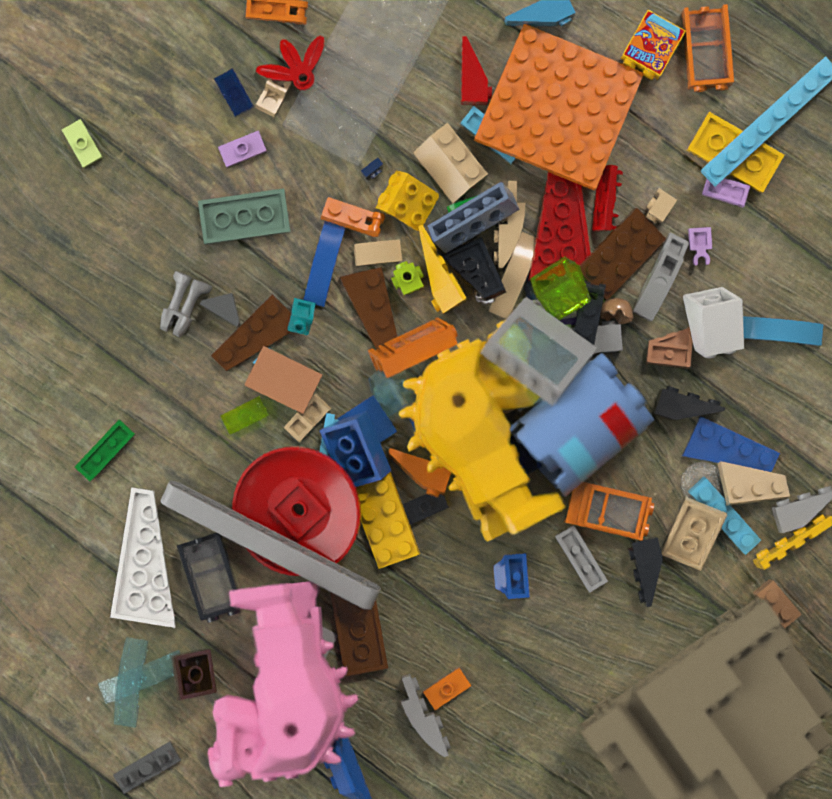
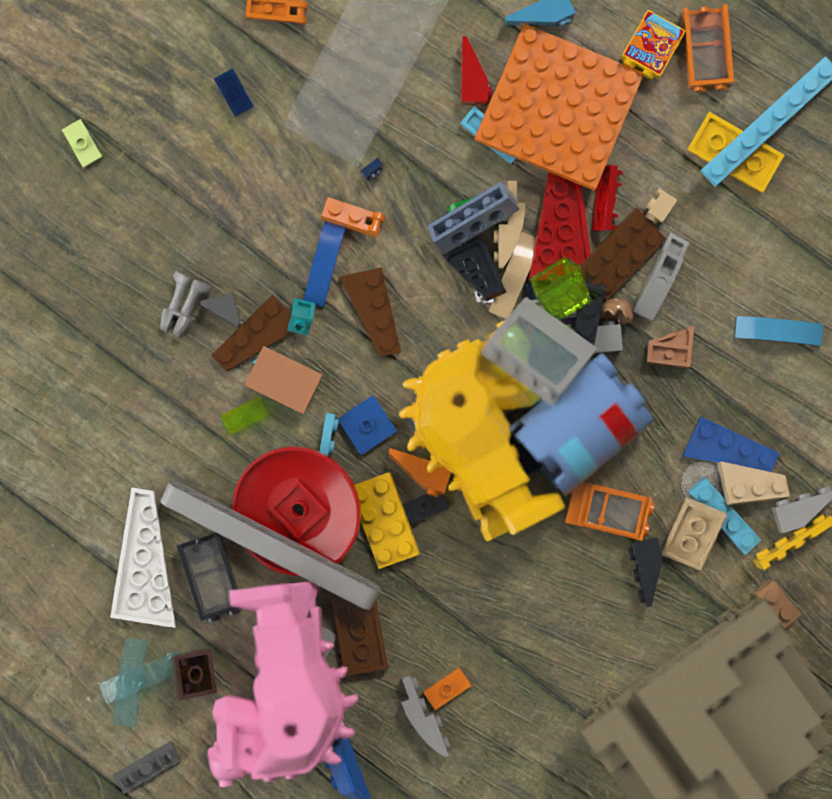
(105, 450): green plate -> none
(242, 149): lavender plate -> none
(244, 216): sand green plate -> none
(273, 96): tan slope -> none
(297, 67): red plant -> none
(302, 424): tan slope -> none
(356, 448): blue slope -> none
(377, 252): tan slope -> none
(389, 392): clear light blue piece -> none
(407, 199): yellow bracket -> none
(411, 285): lime brick -> none
(414, 347): orange door -> none
(443, 285): yellow wedge -> none
(450, 163): tan slope -> none
(512, 576): blue slope -> none
(581, 558): light grey plate -> none
(677, 406): black slope -> none
(700, 241): lavender plate -> none
(715, 321): white slope -> none
(727, 191): lavender plate -> none

